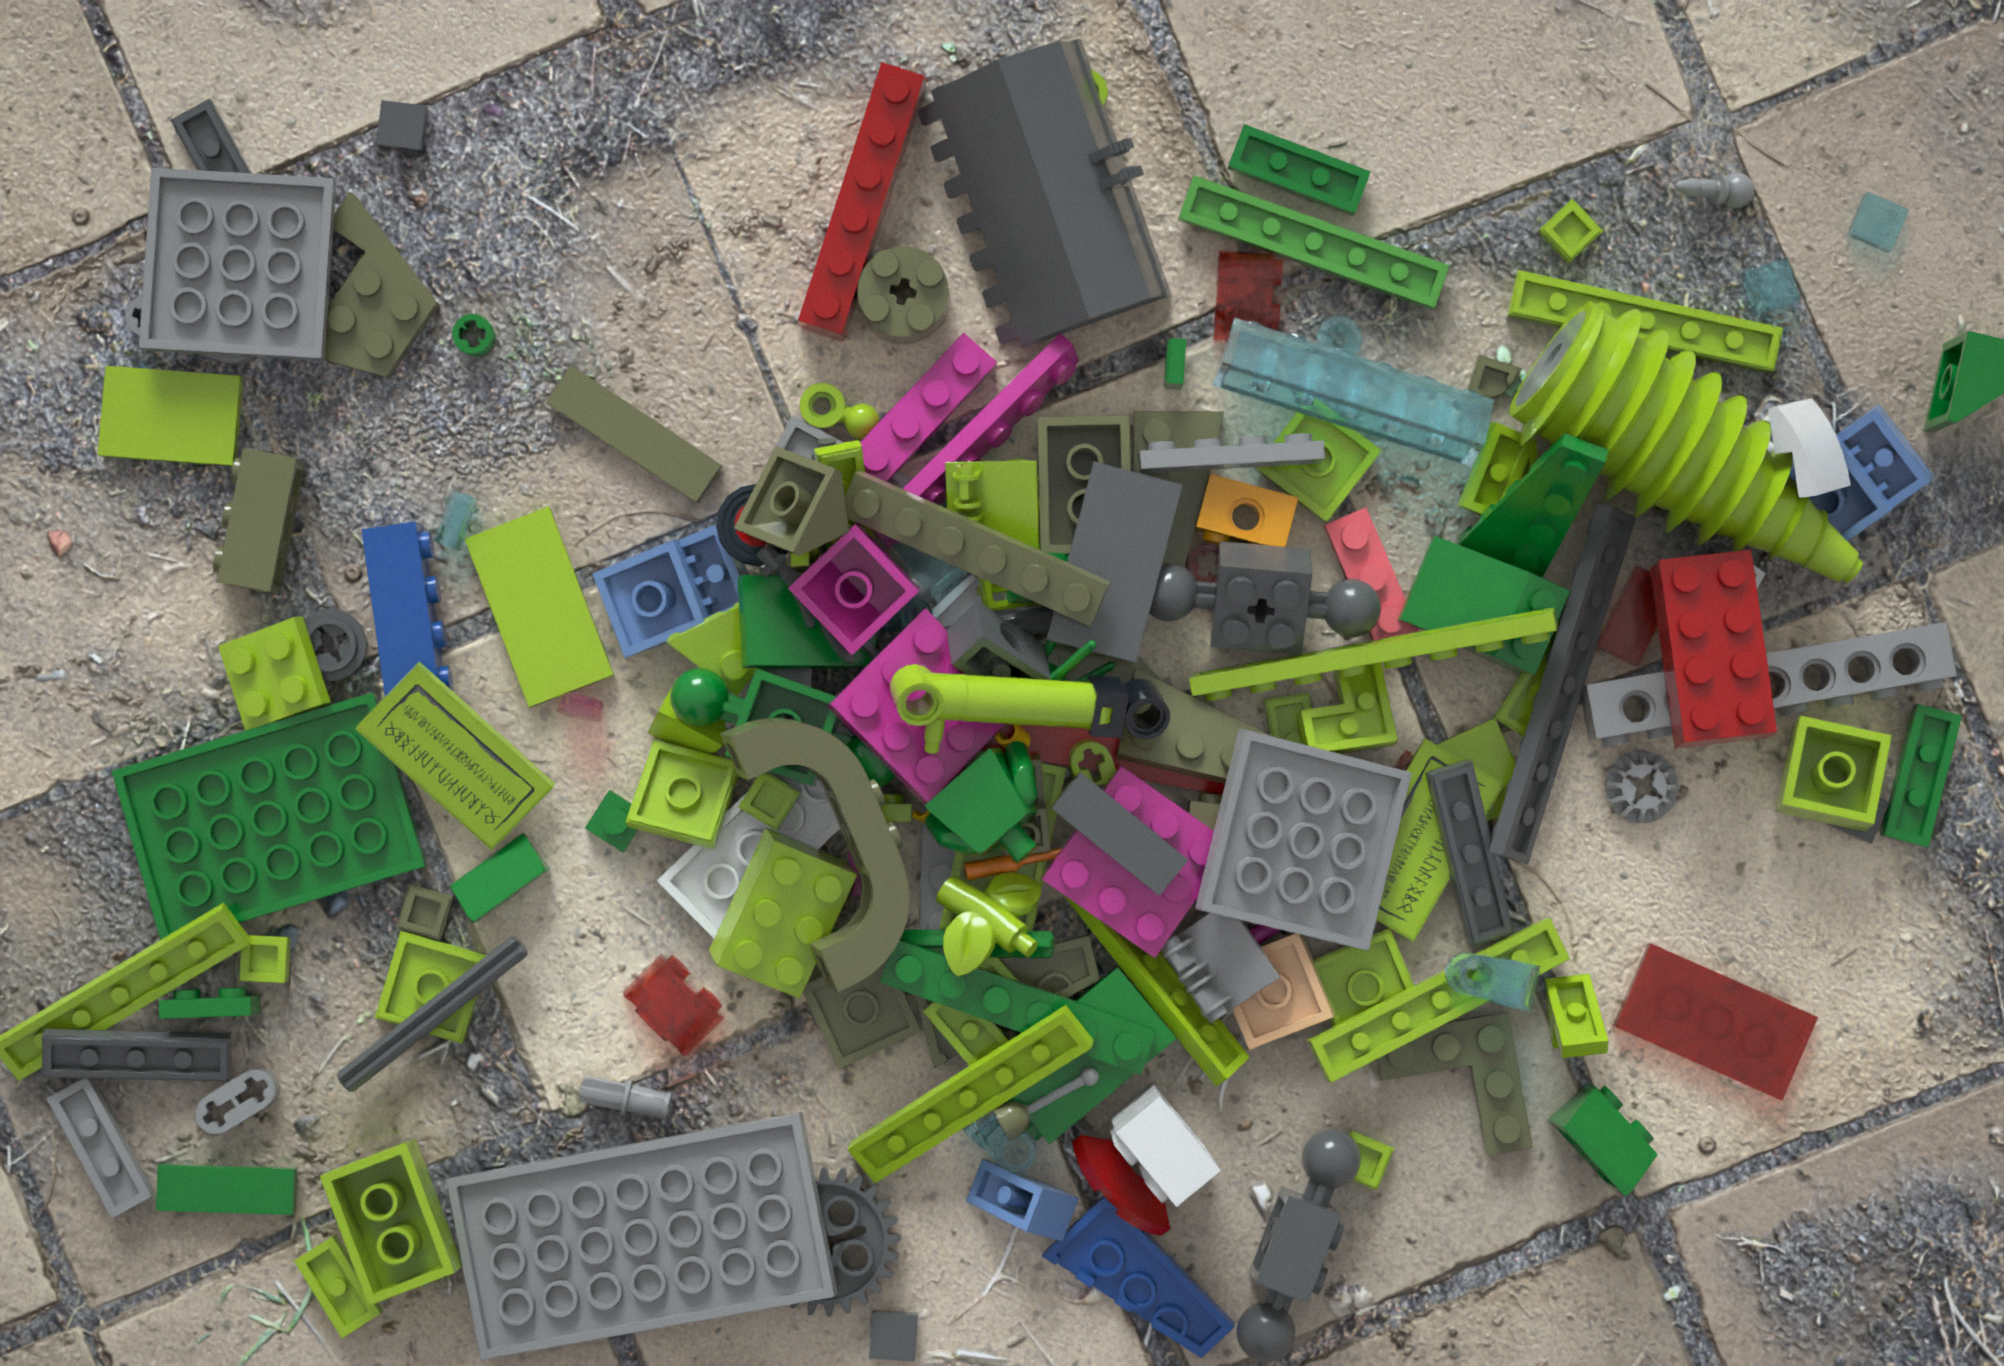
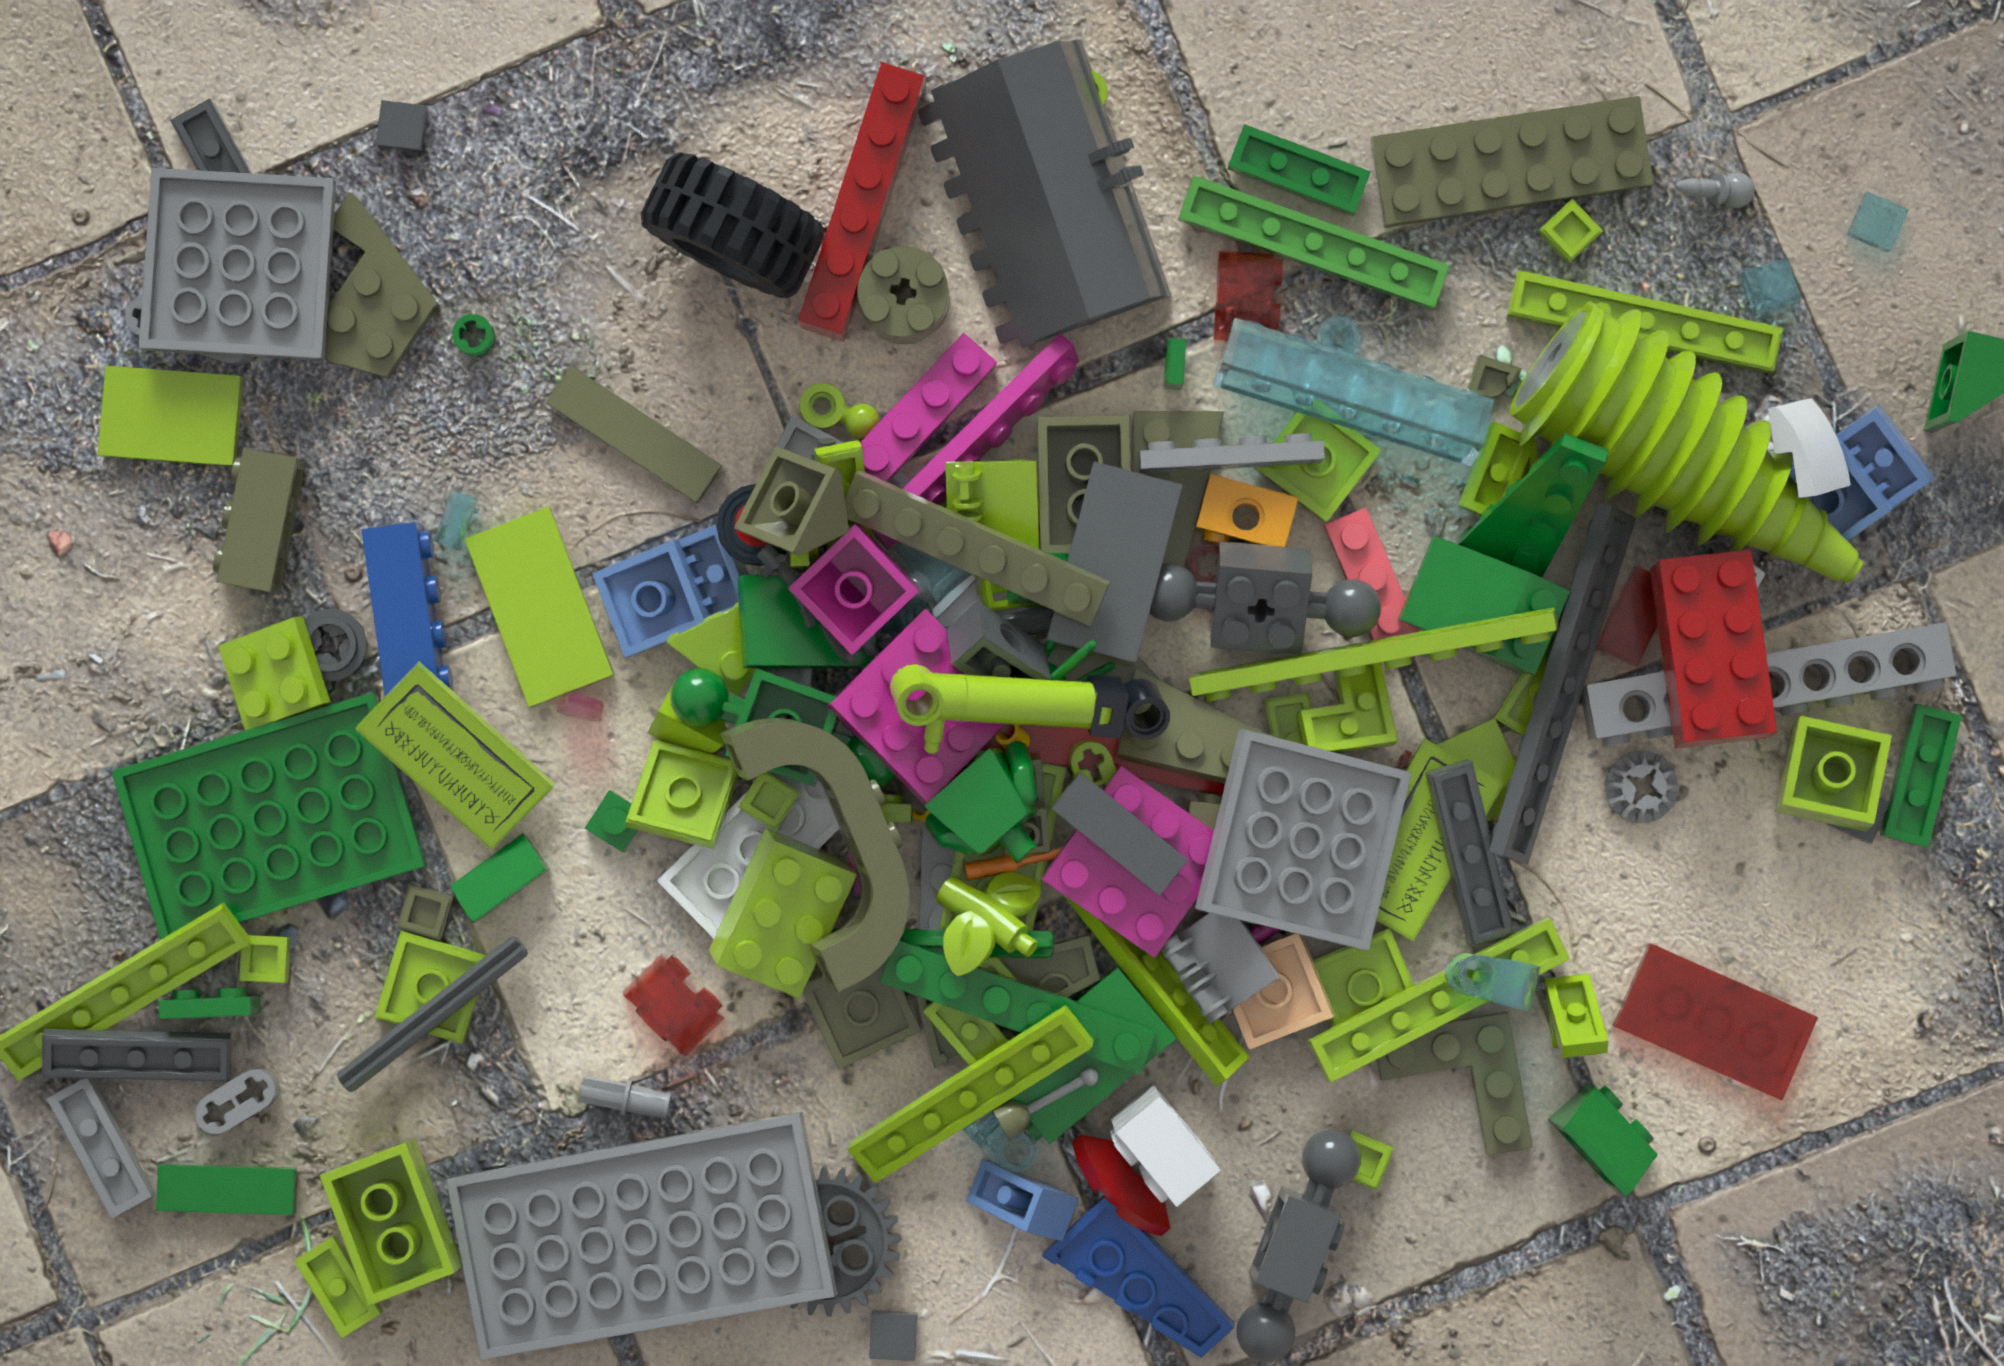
(732, 225): none -> black tyre
(1512, 161): none -> olive plate

